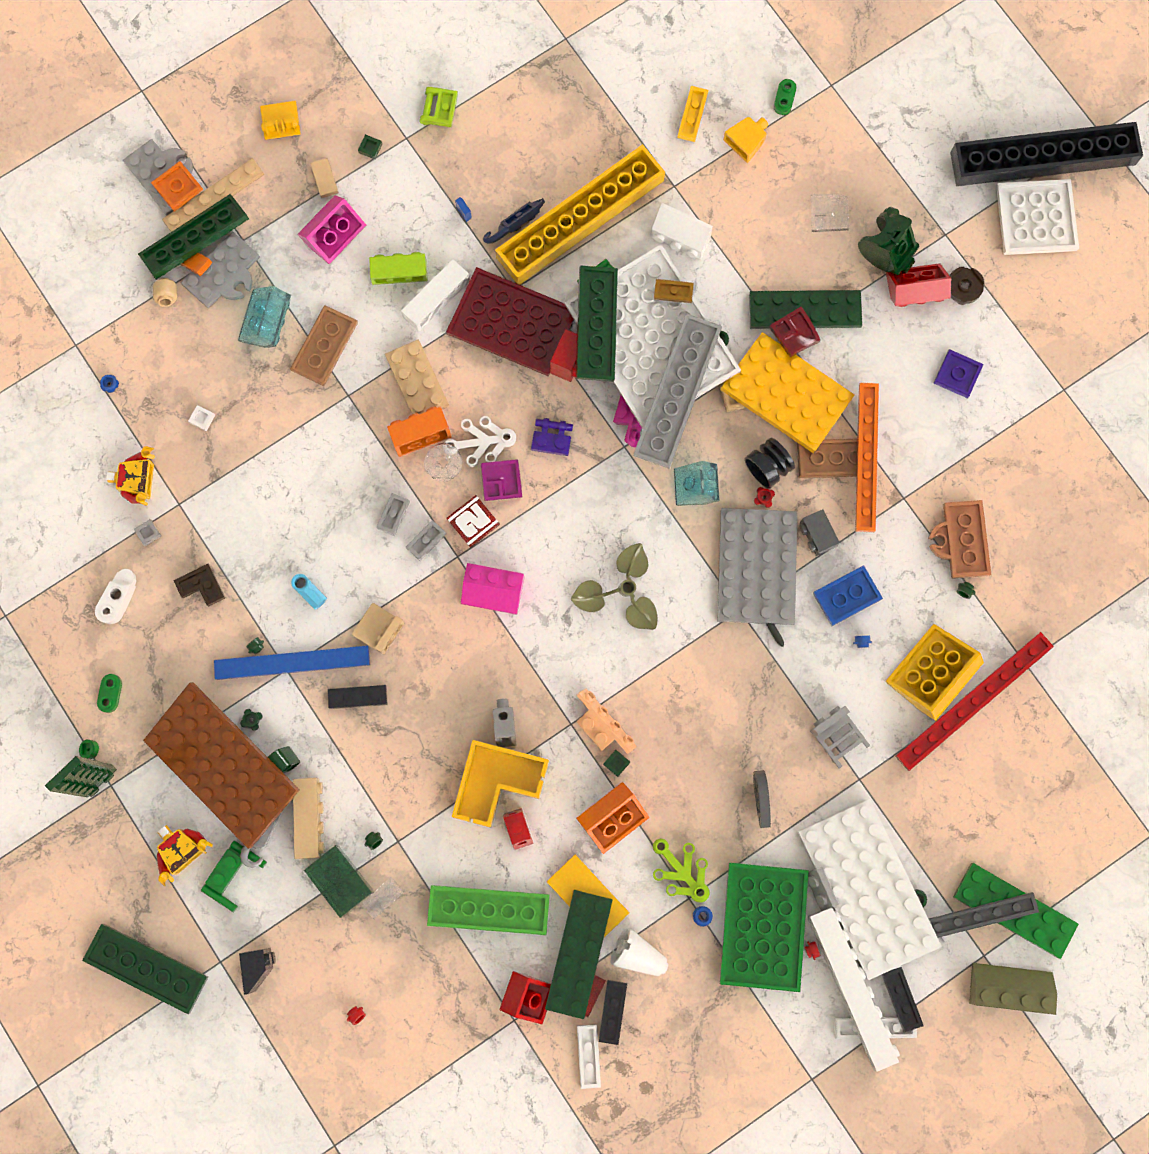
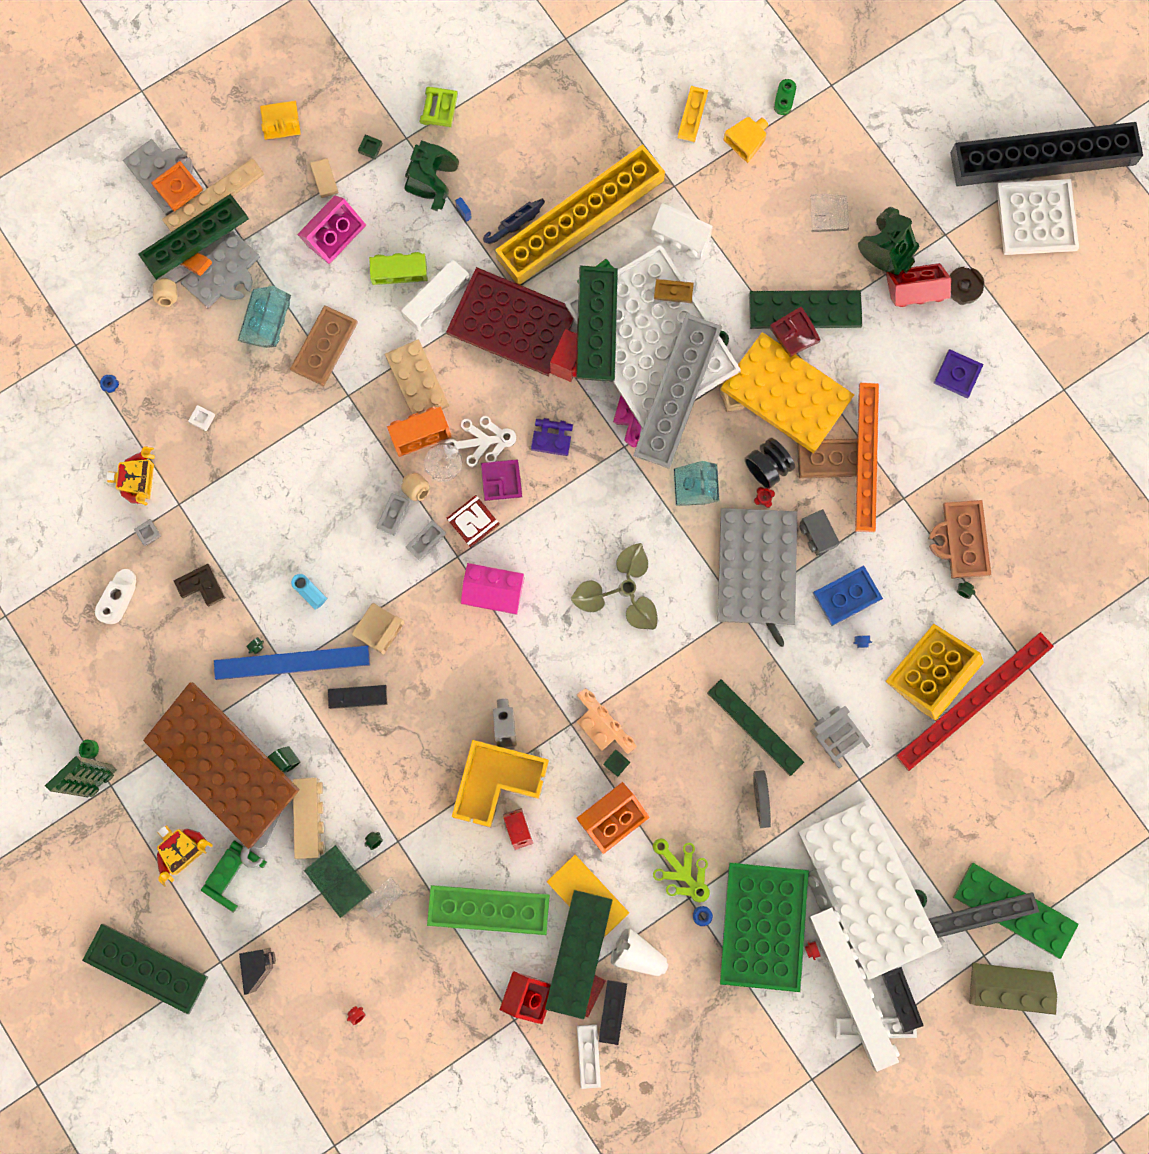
(111, 693): green plate -> none
(245, 722): dark green plate -> none
(415, 487): none -> tan head
(422, 175): none -> dark green animal
(755, 727): none -> dark green plate

